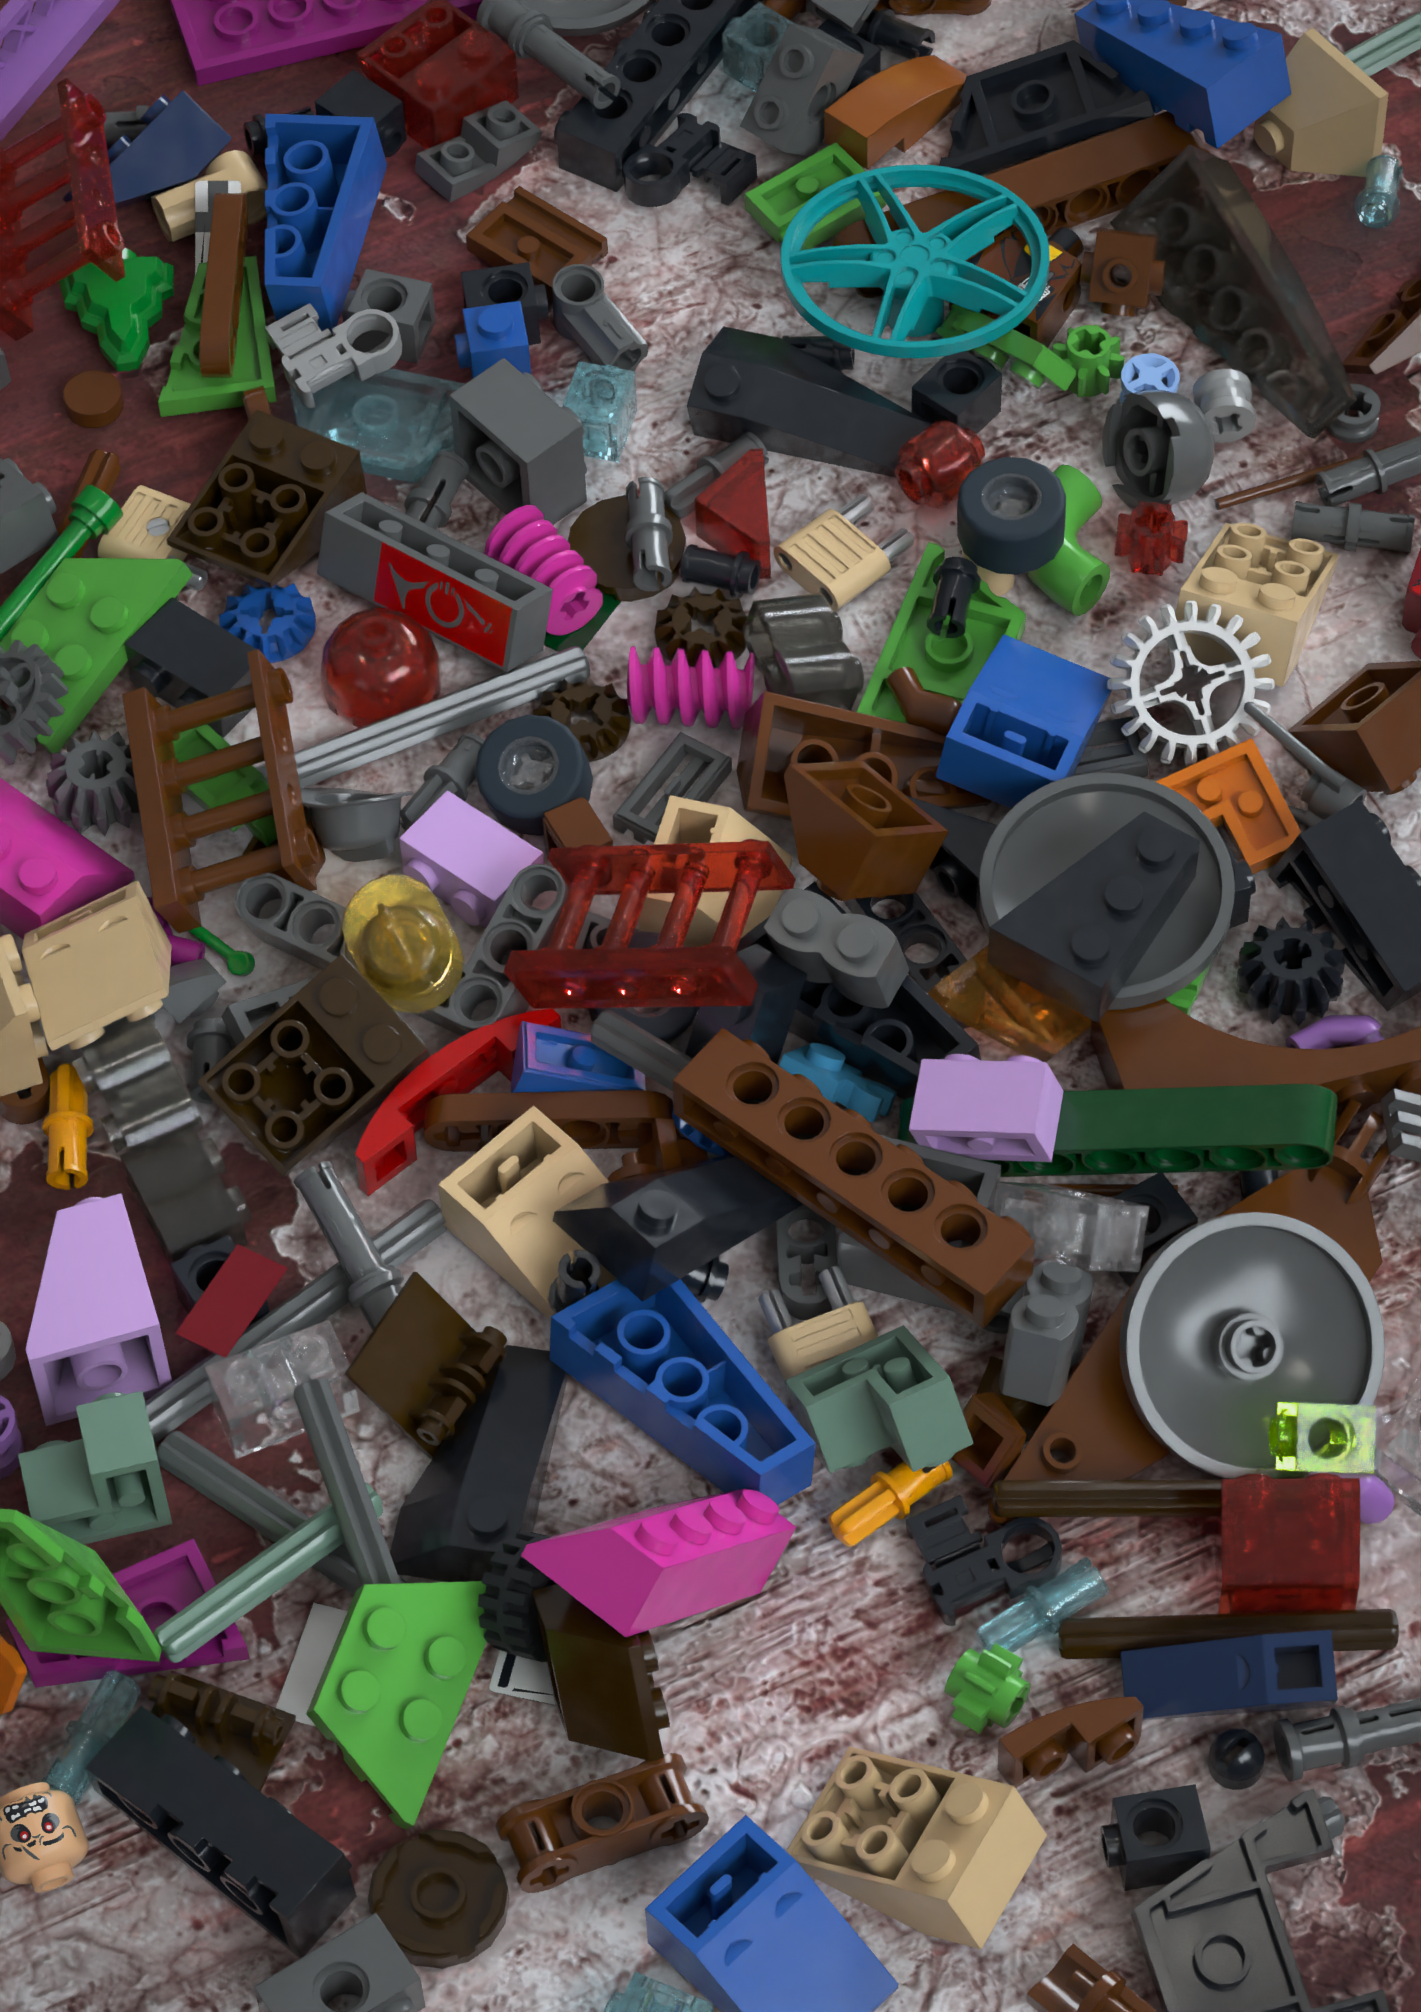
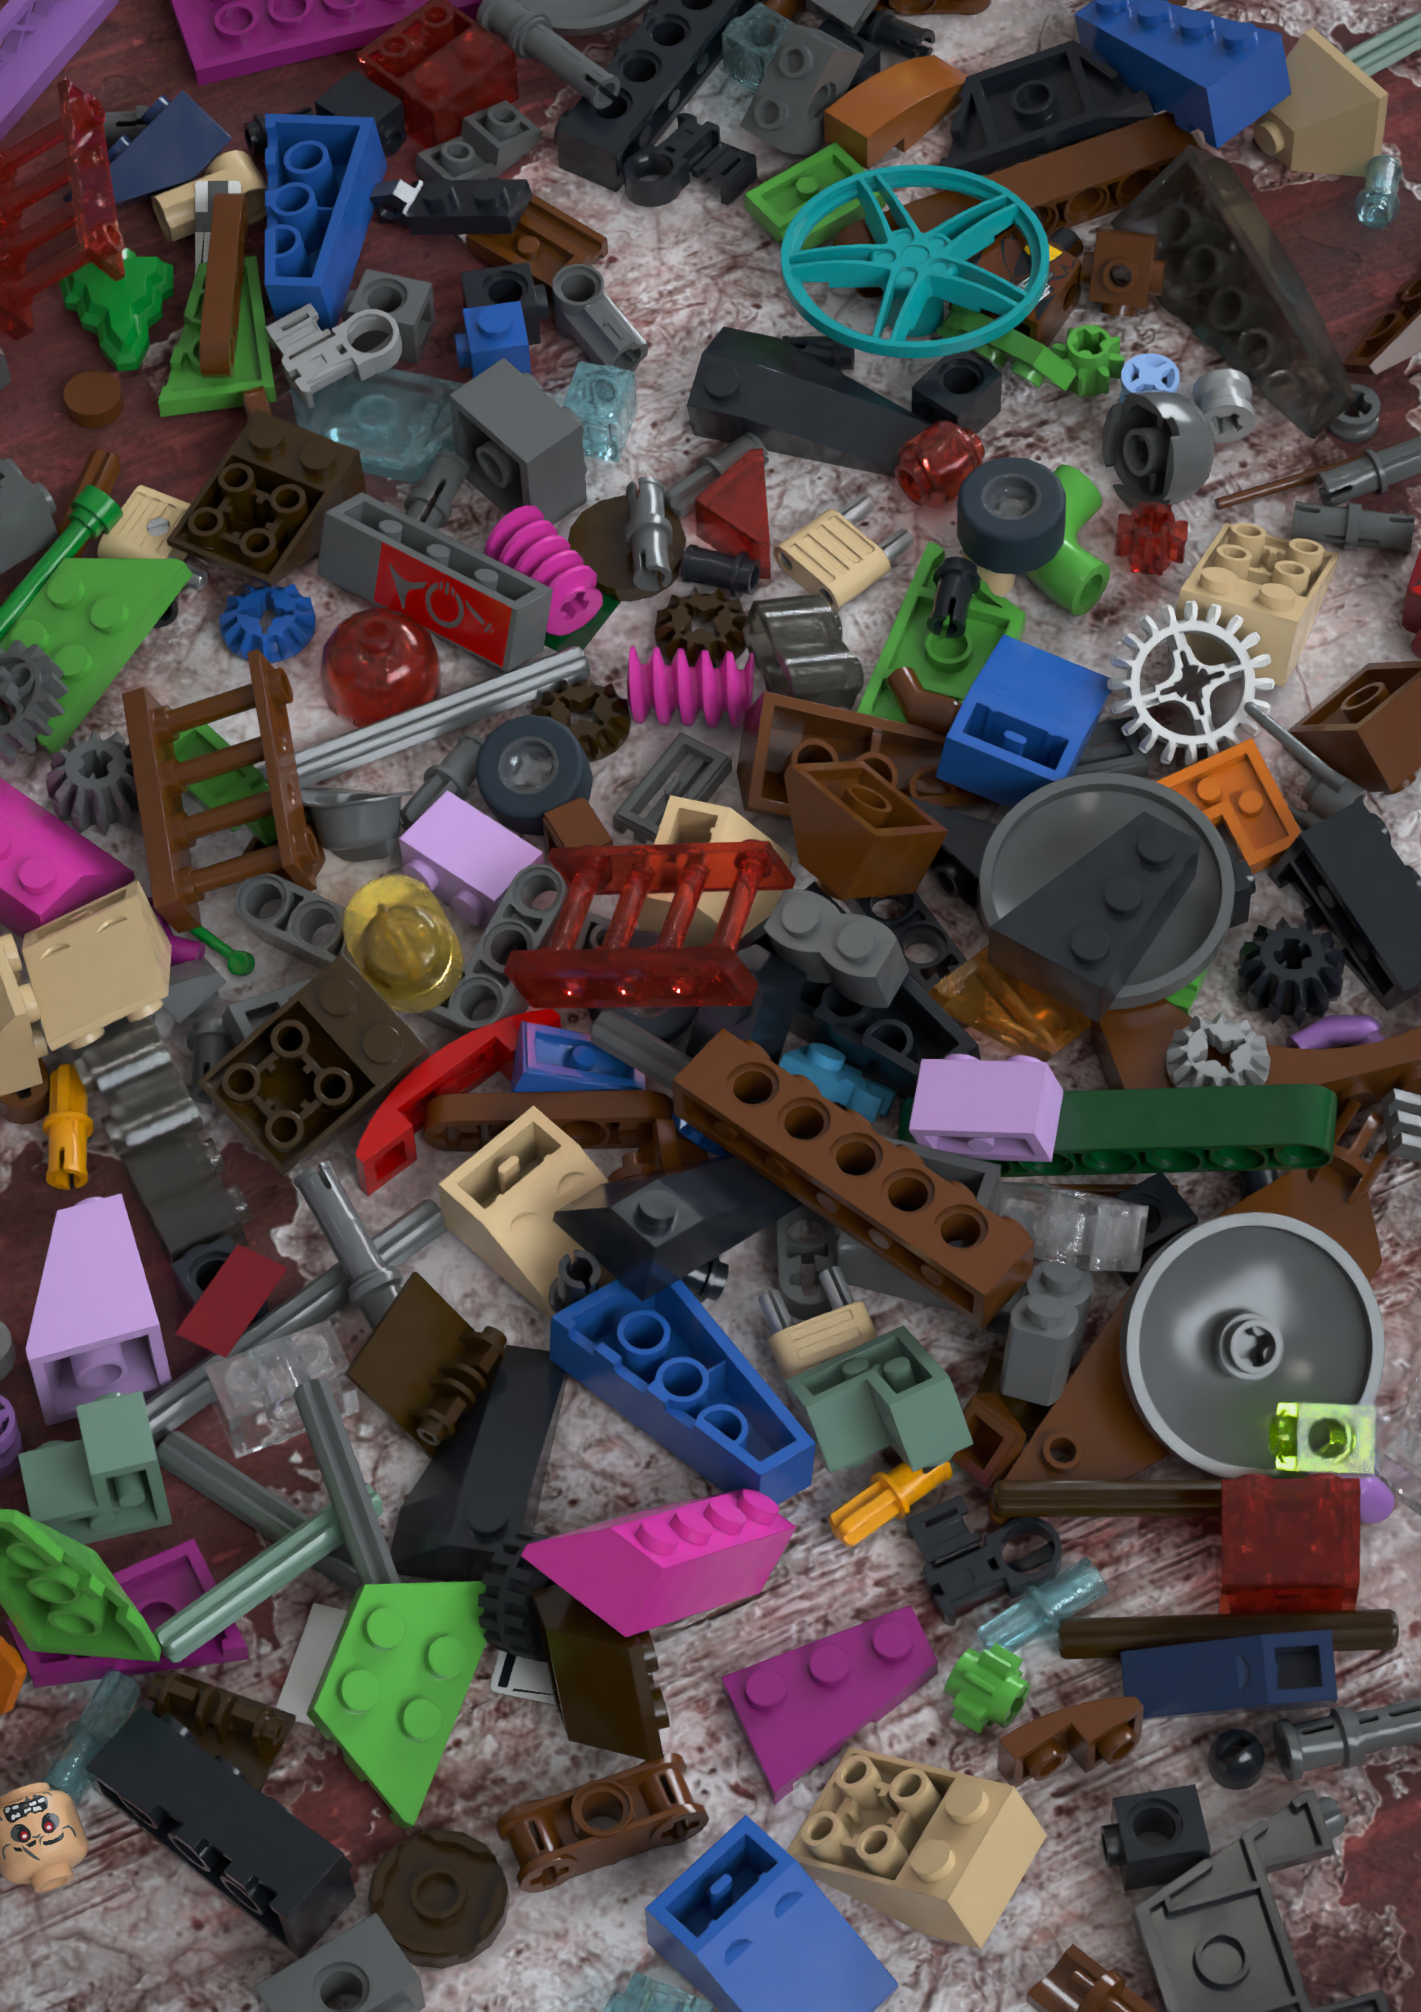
(188, 659): black brick -> none
(453, 205): none -> black hinge
(821, 1694): none -> magenta wing
(1189, 1049): none -> light grey gear

